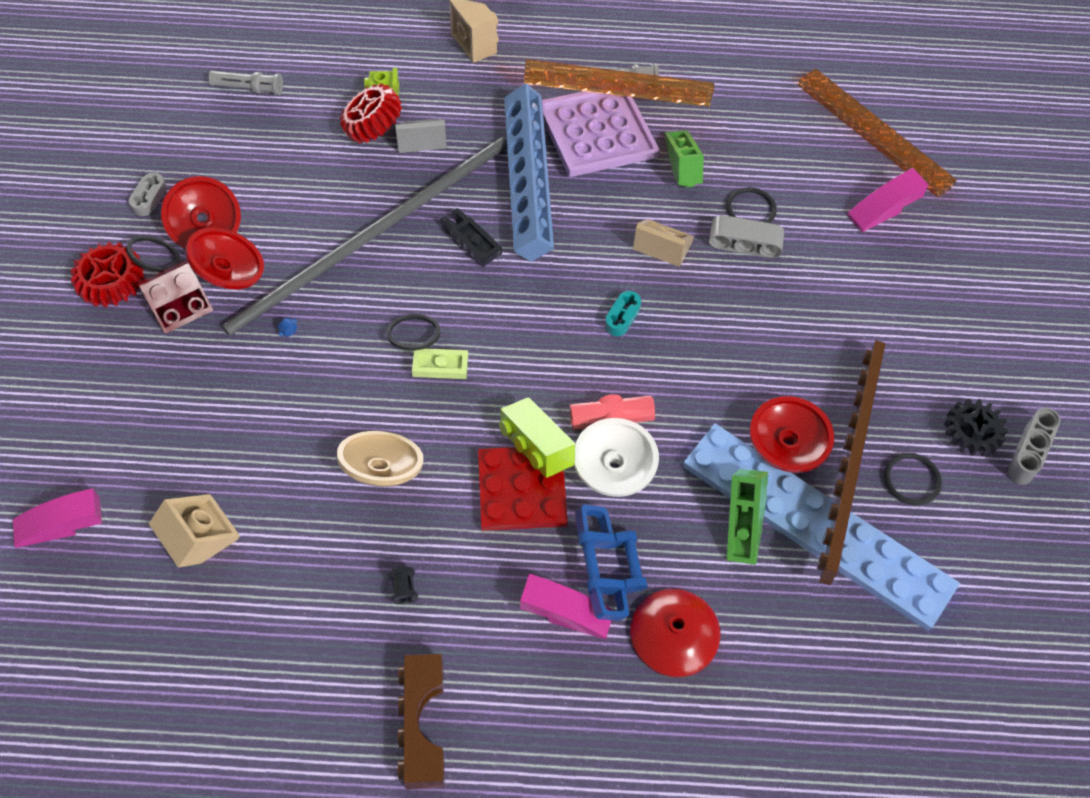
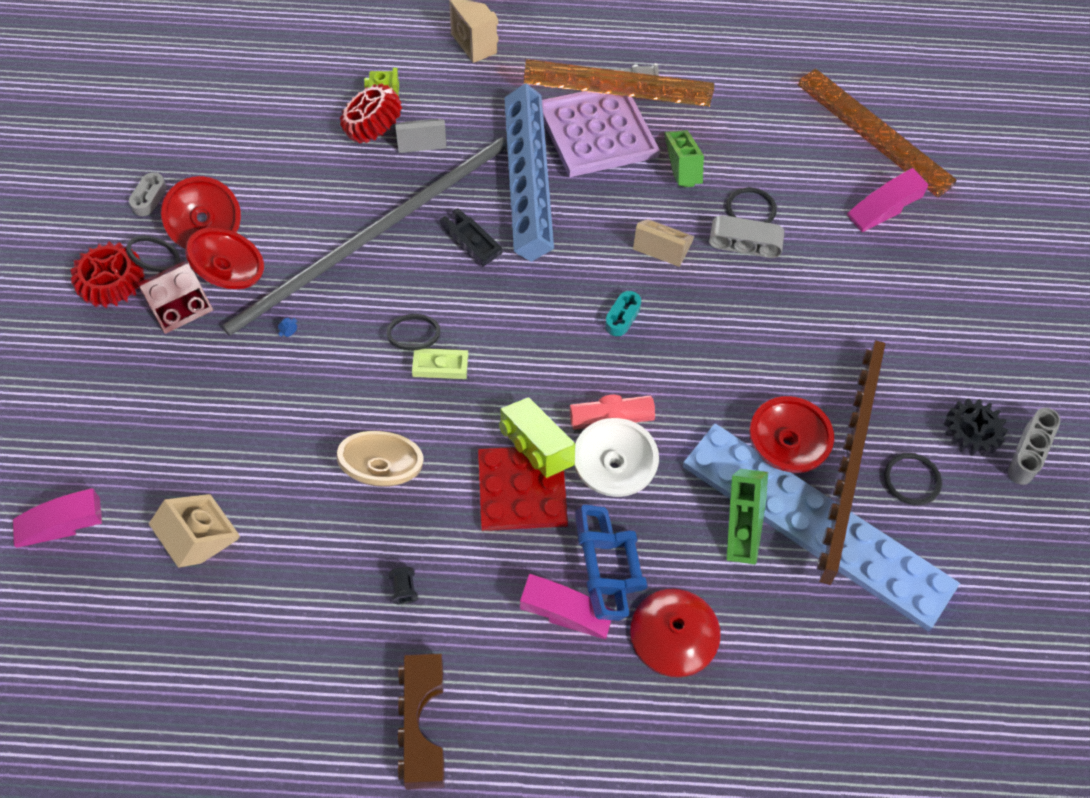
(257, 81): light grey pin -> none

